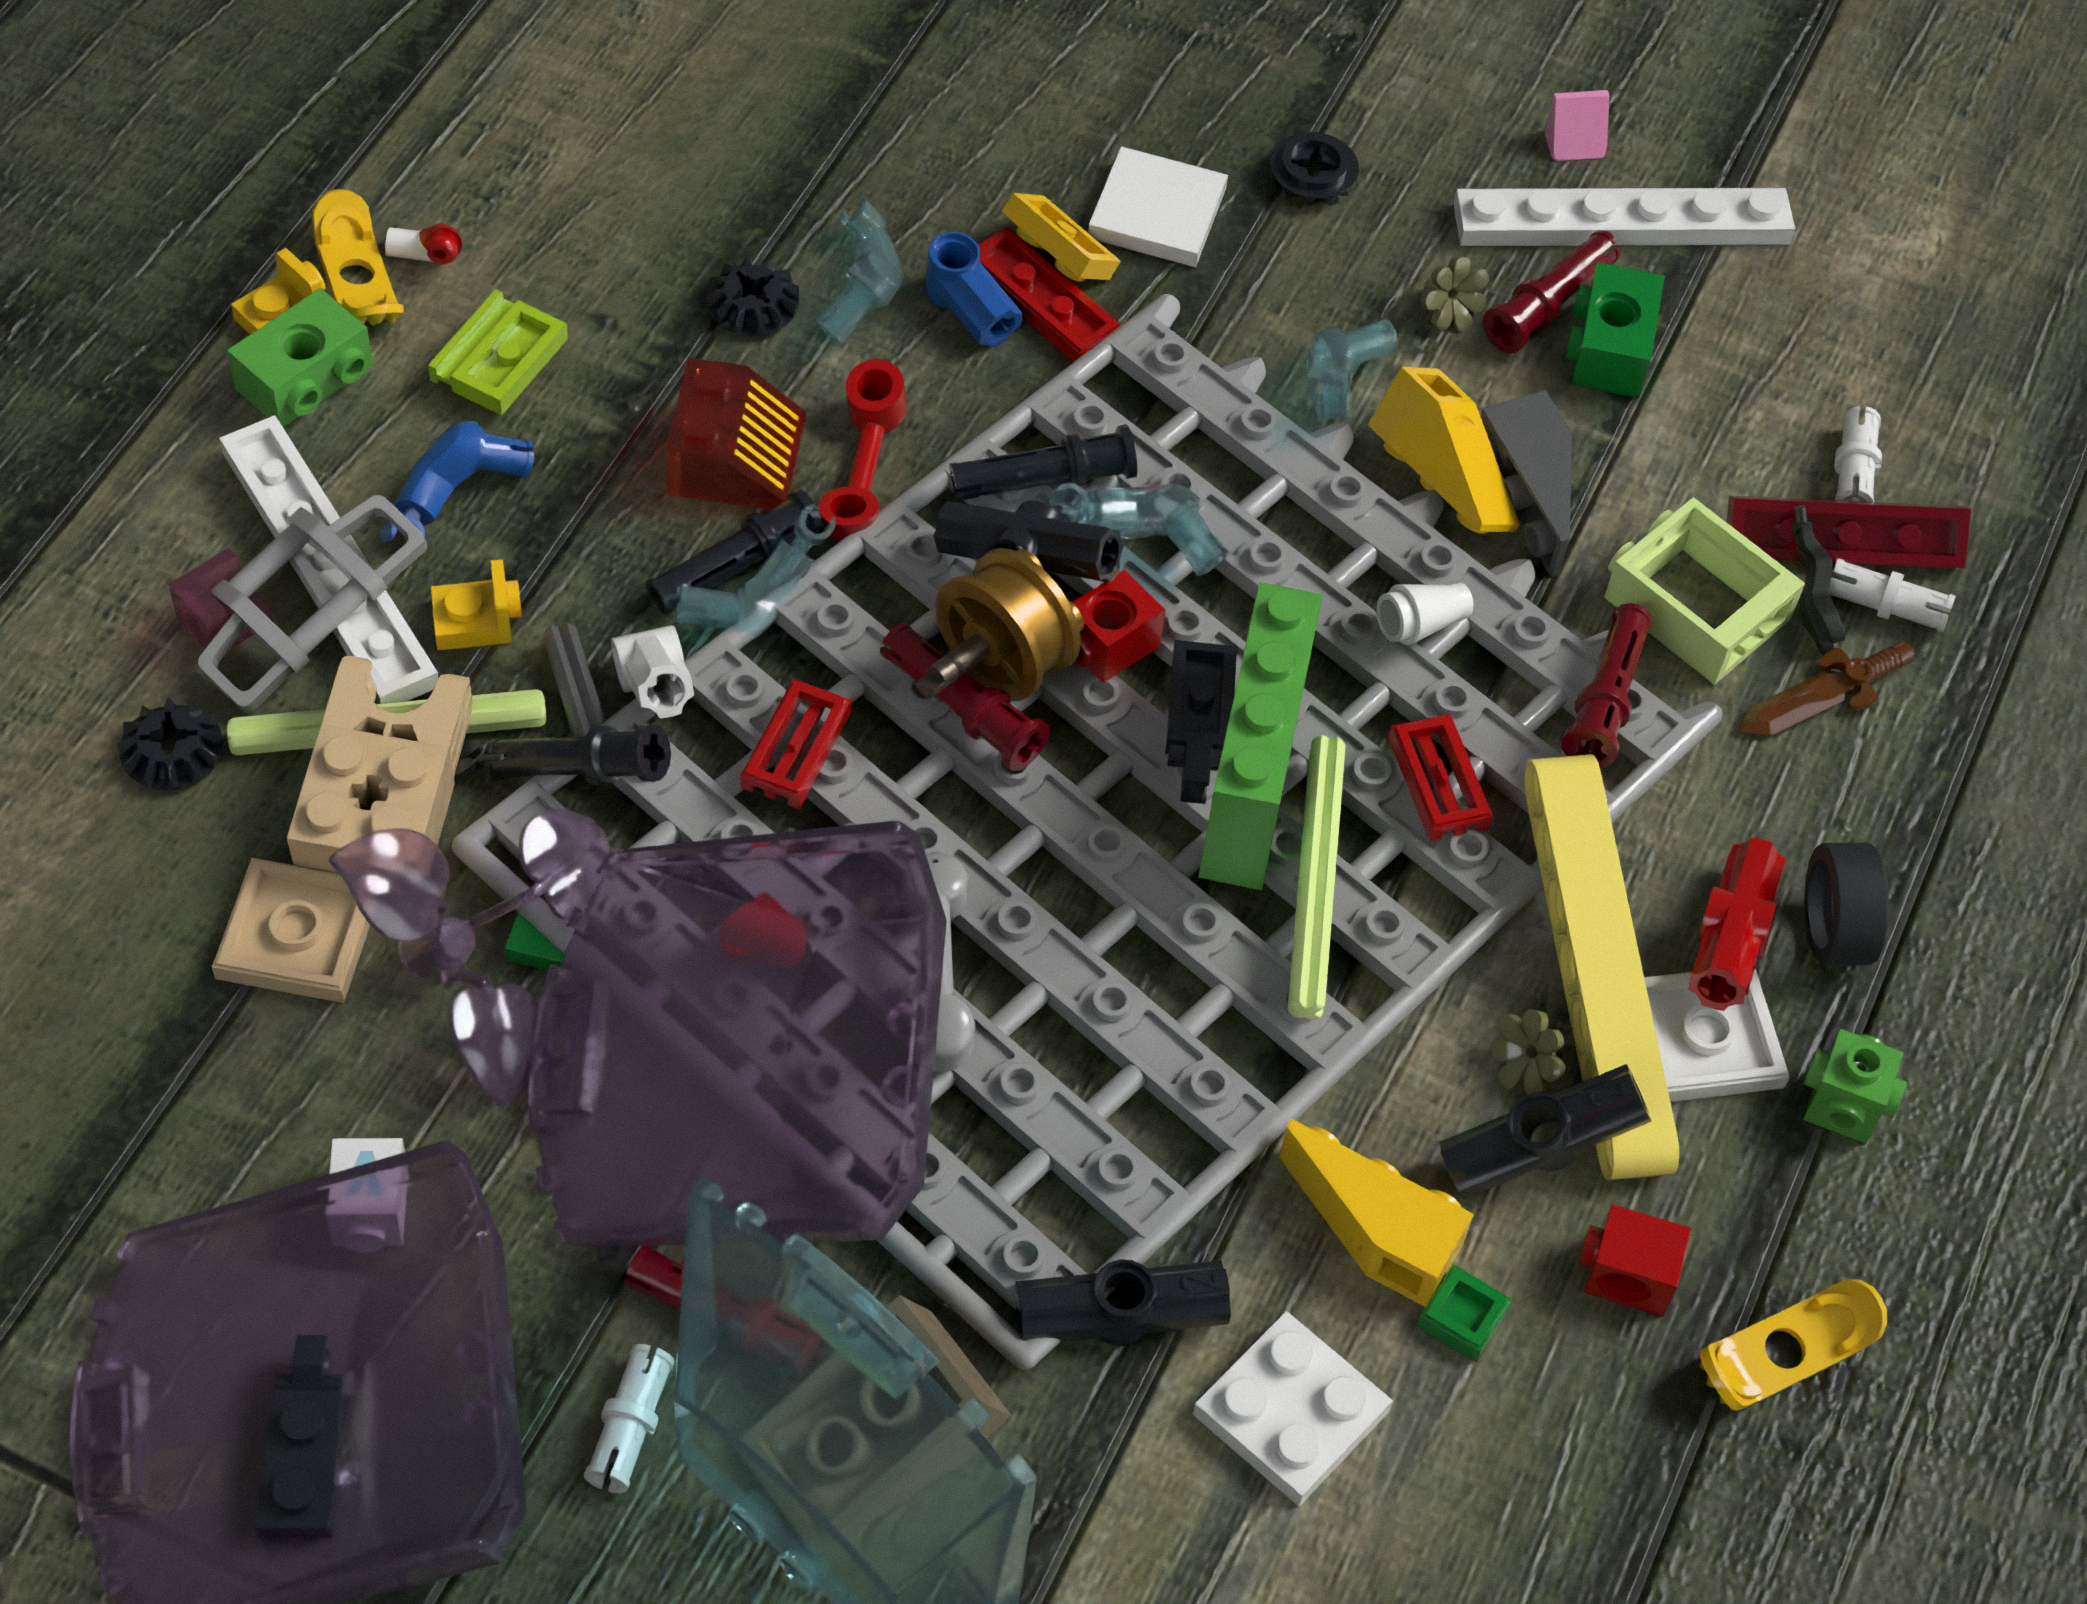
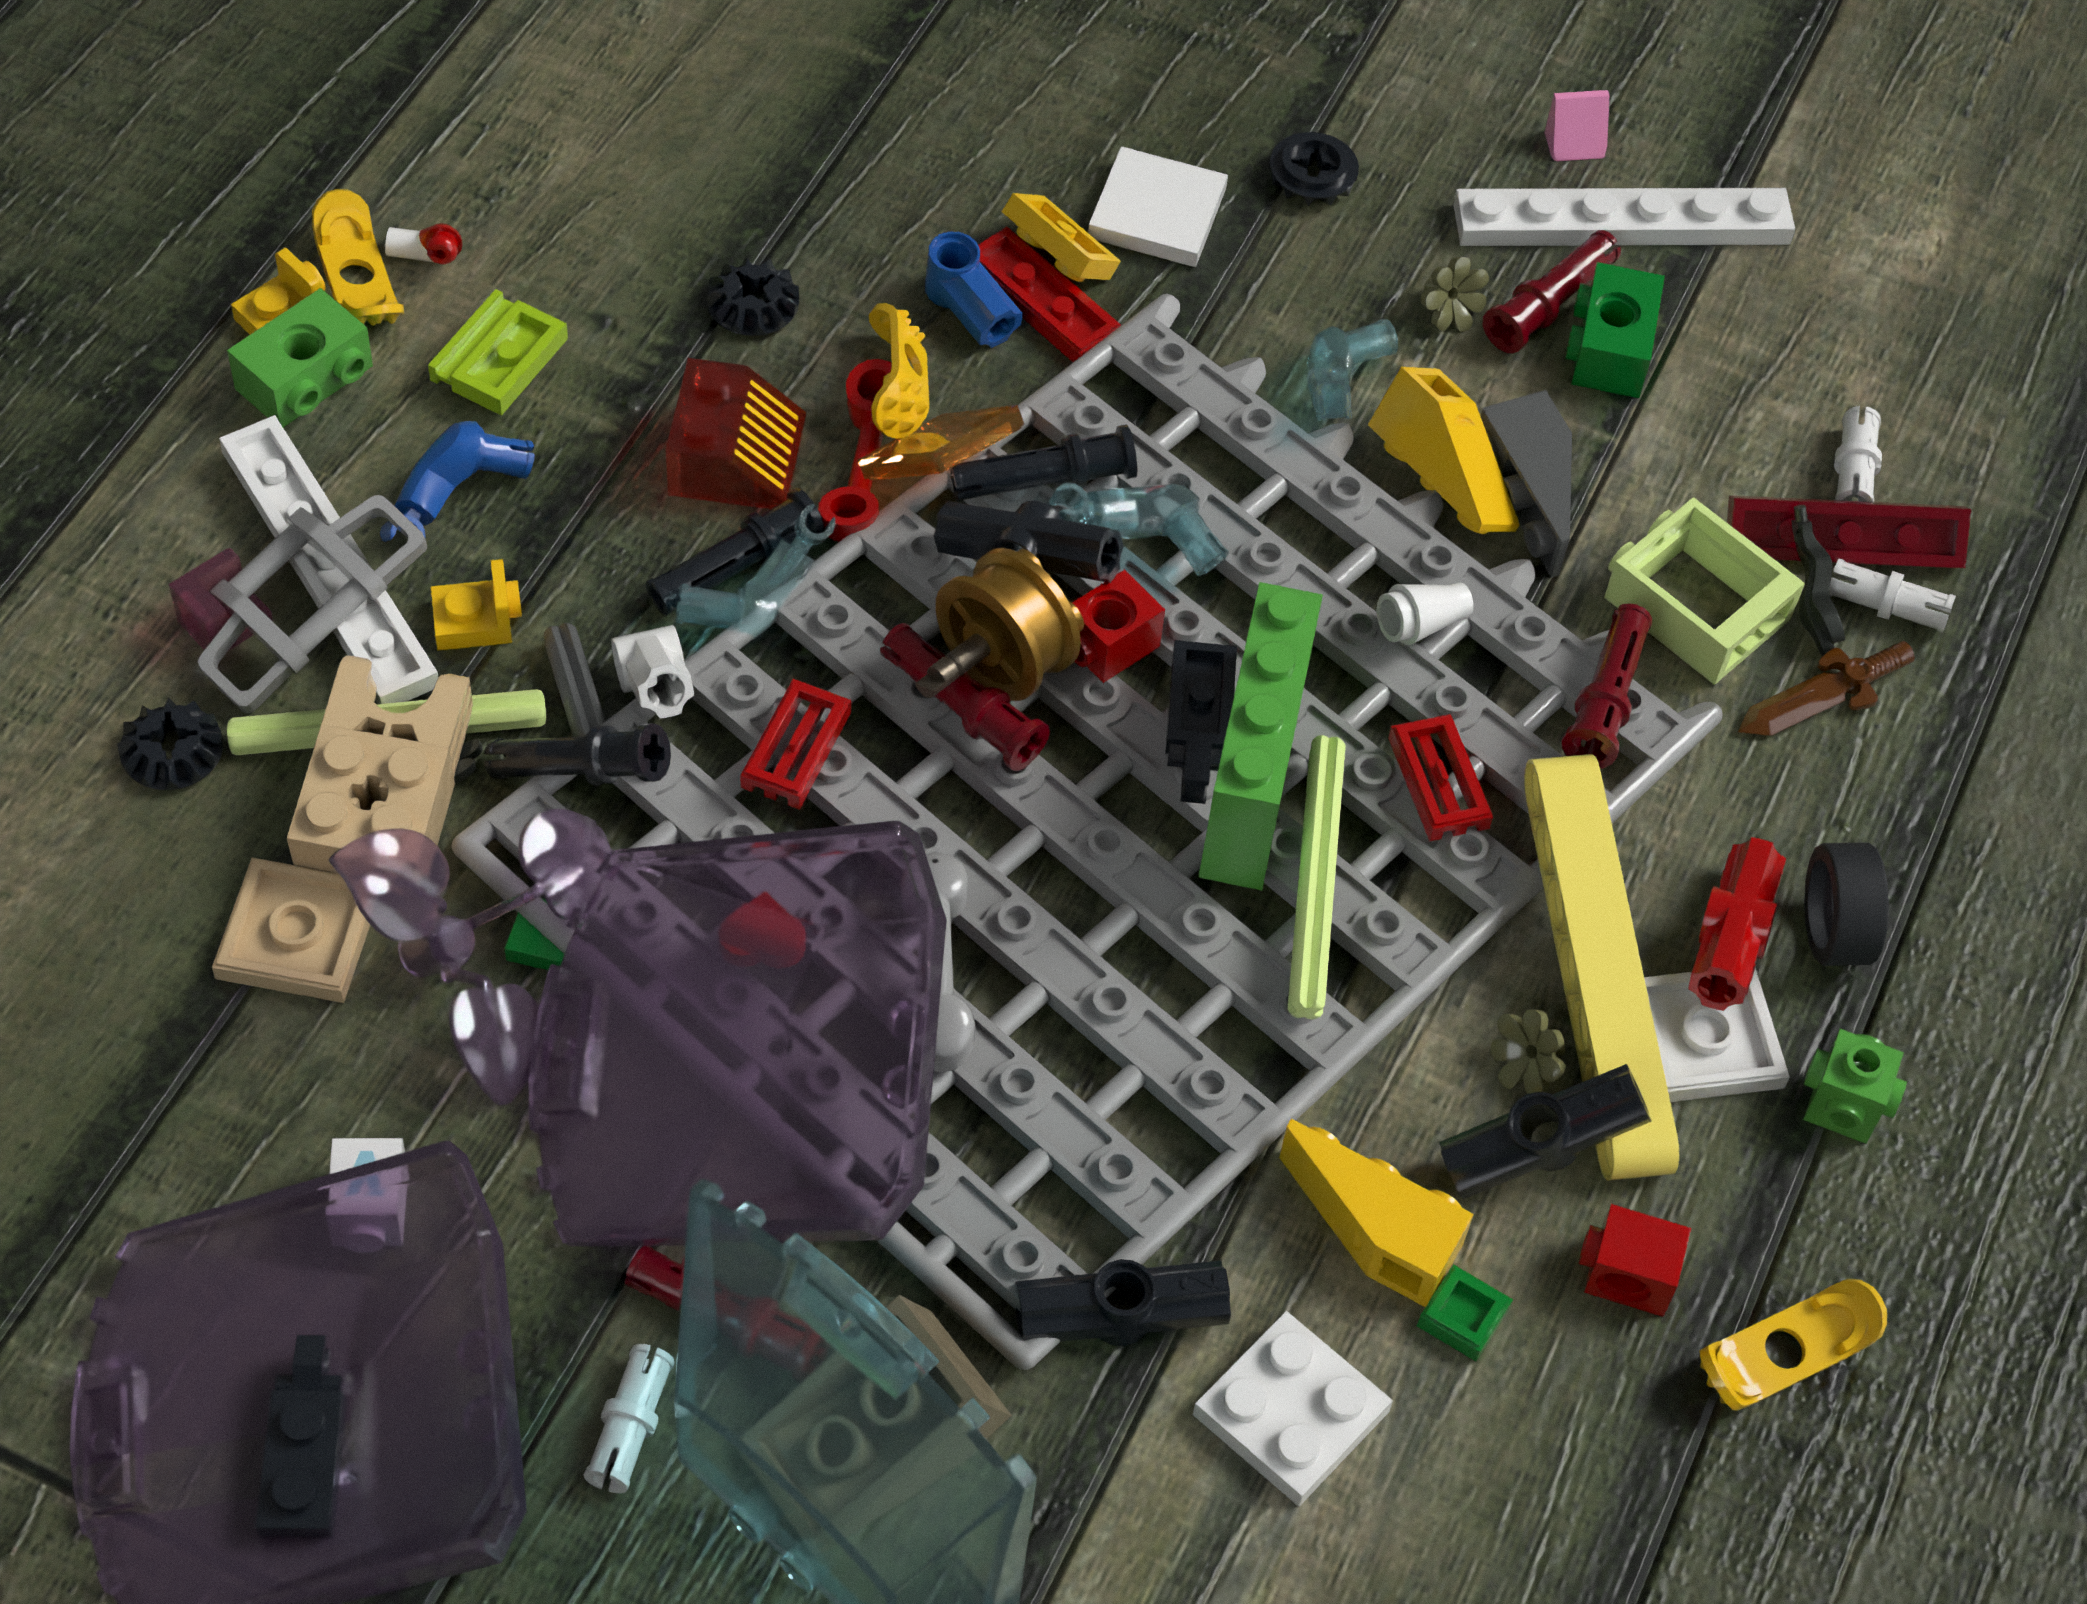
(870, 279): clear light blue arm -> none
(904, 397): none -> yellow piece
(941, 443): none -> clear orange tile

